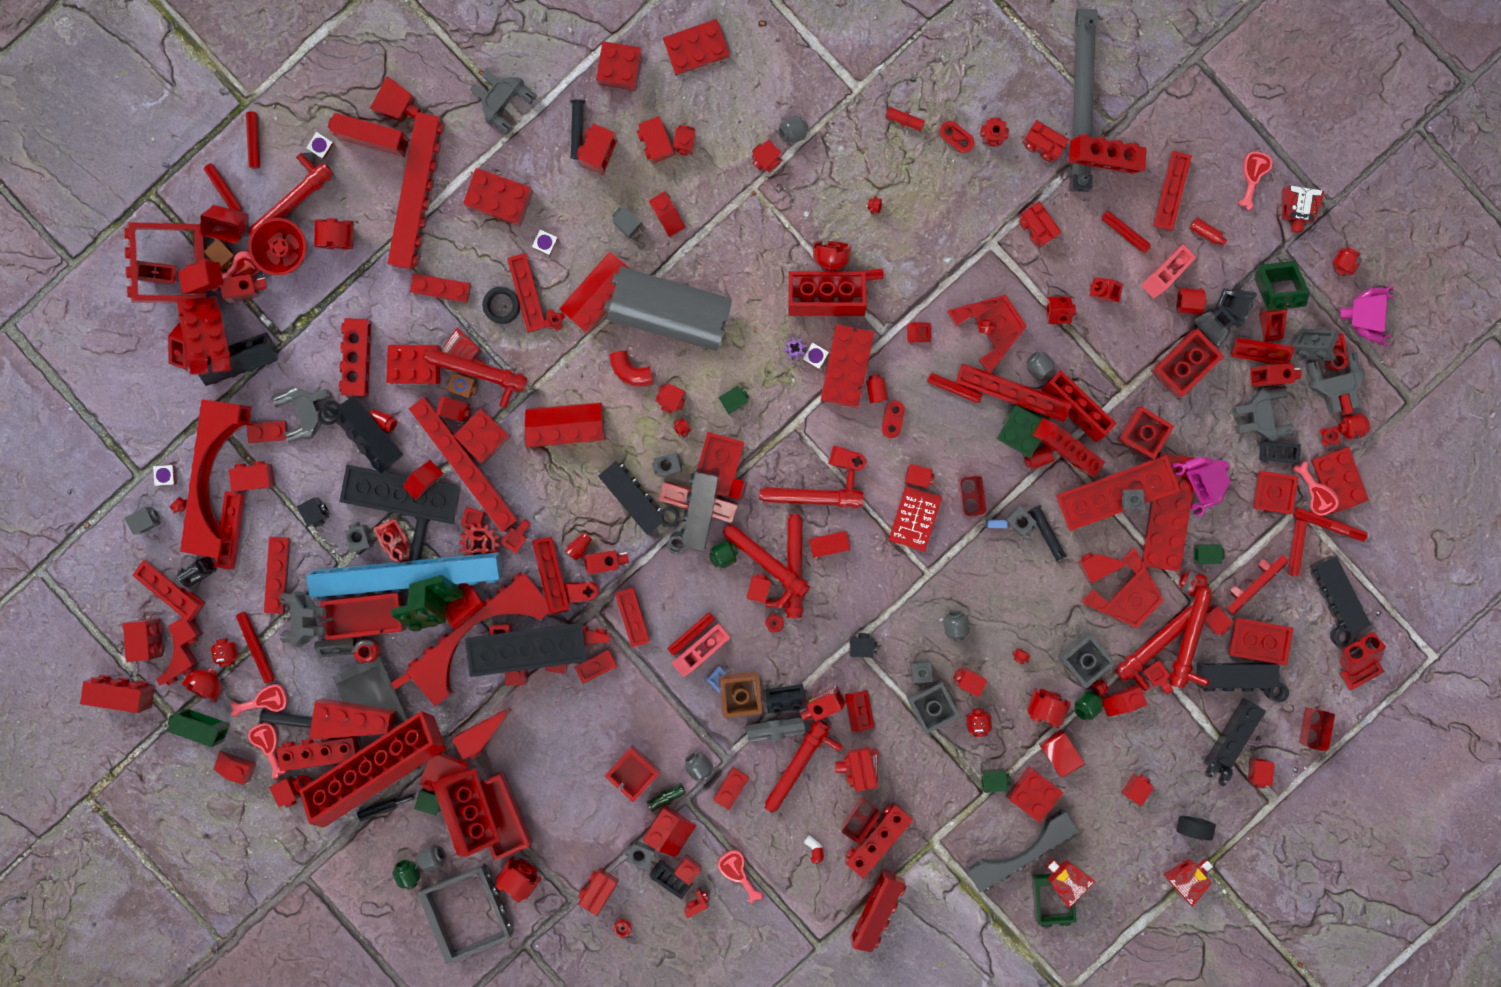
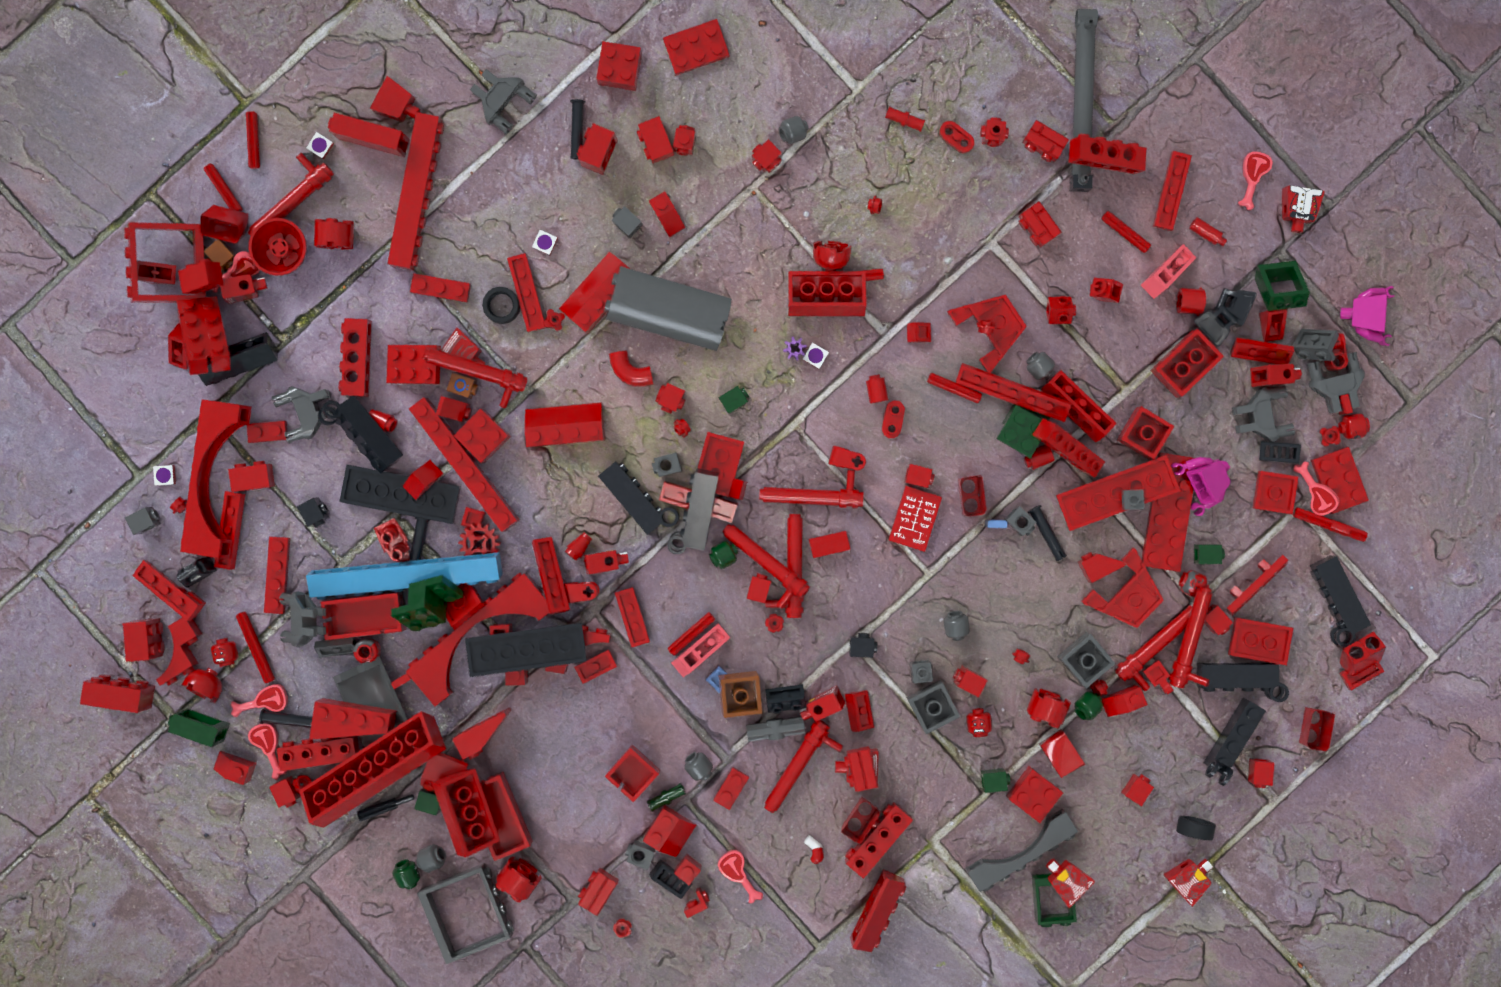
(366, 541): dark grey brick -> none
(498, 197): red brick -> none
(515, 537): red plate -> none
(847, 366): red piece -> none
(1297, 548): red axle -> none
(1346, 261): red head -> none

